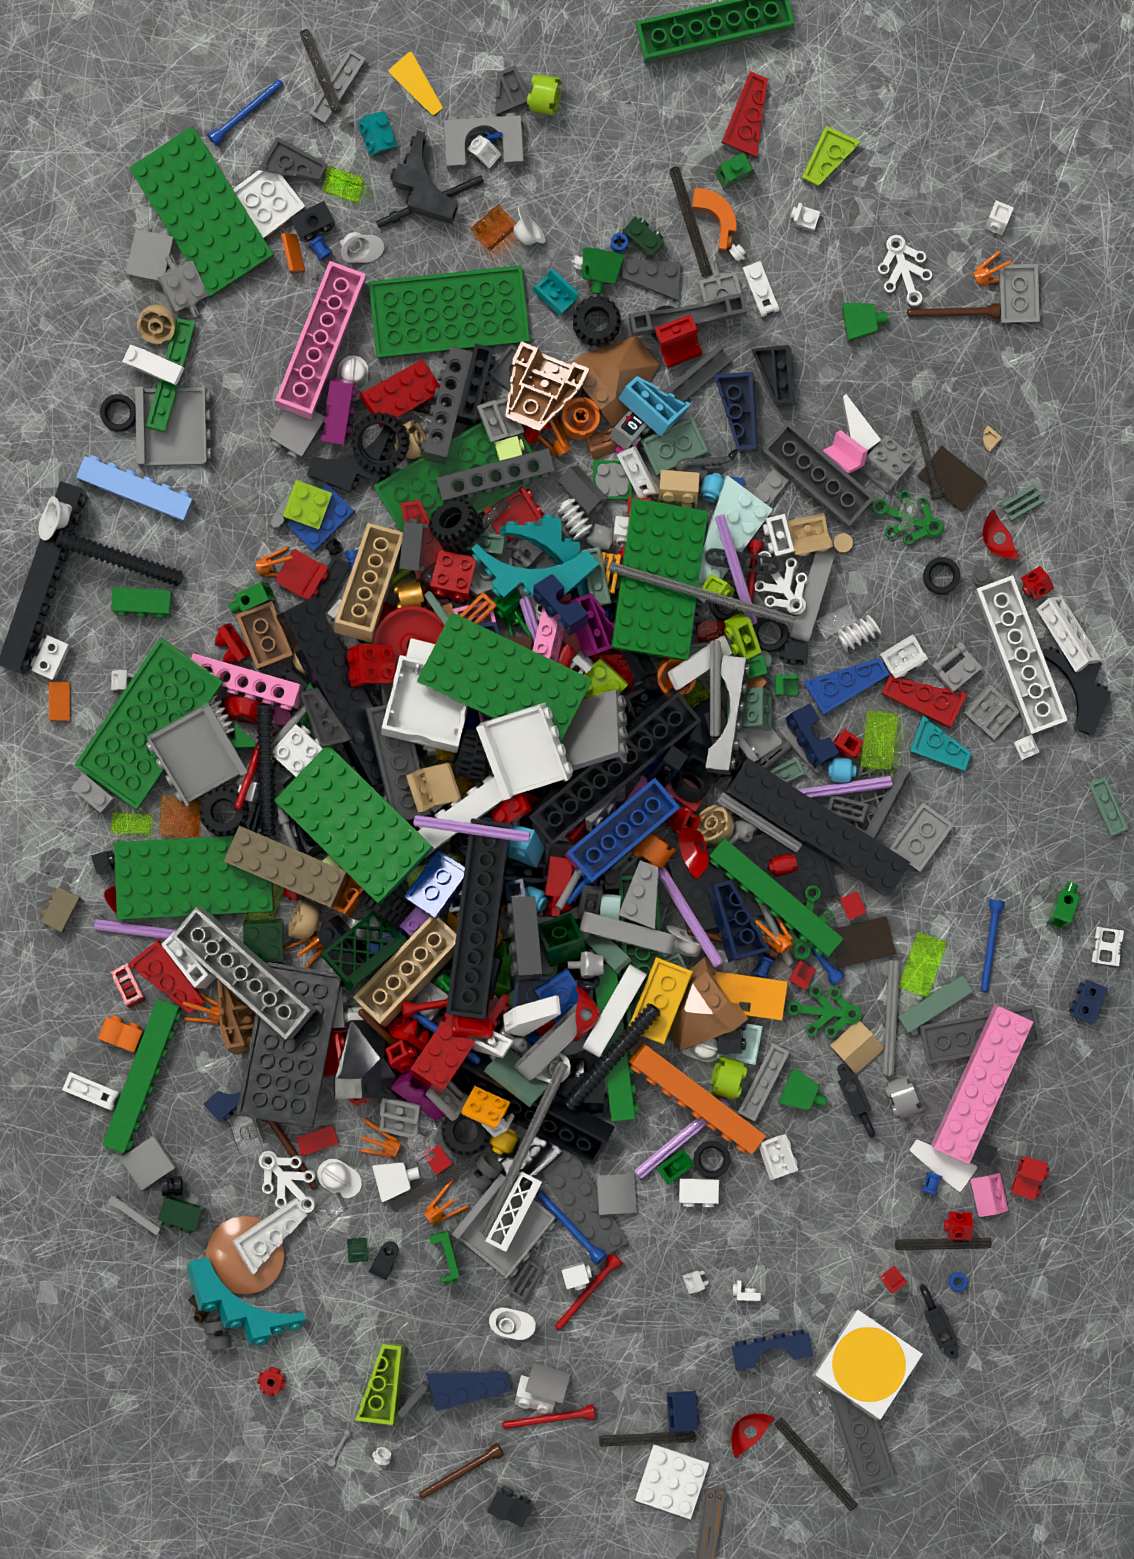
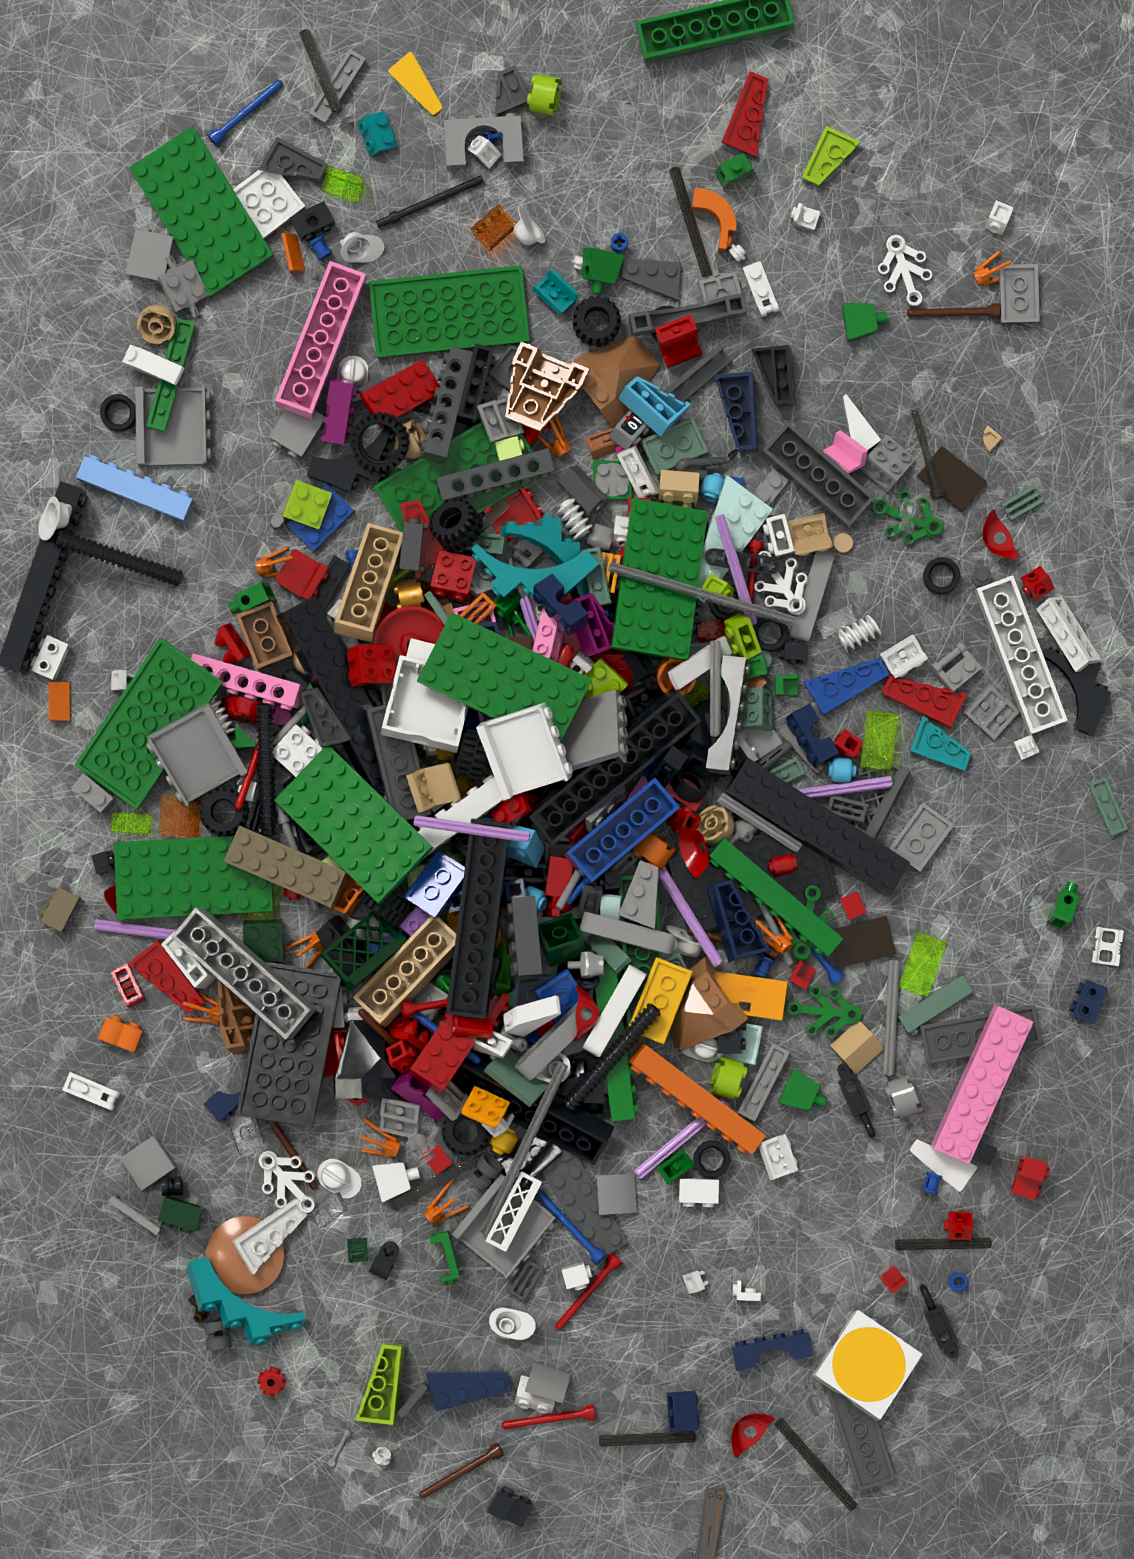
(141, 602): green brick -> none
(141, 1076): green brick -> none
(304, 921): tan cylinder -> none
(317, 1140): red tile -> none
(334, 547): black hinge -> none
(425, 196): black arch -> none
(576, 408): orange brick -> none
(643, 237): dark green brick -> none
(672, 1481): white plate -> none
(989, 1195): bright pink panel -> none
(995, 906): blue piece -> none

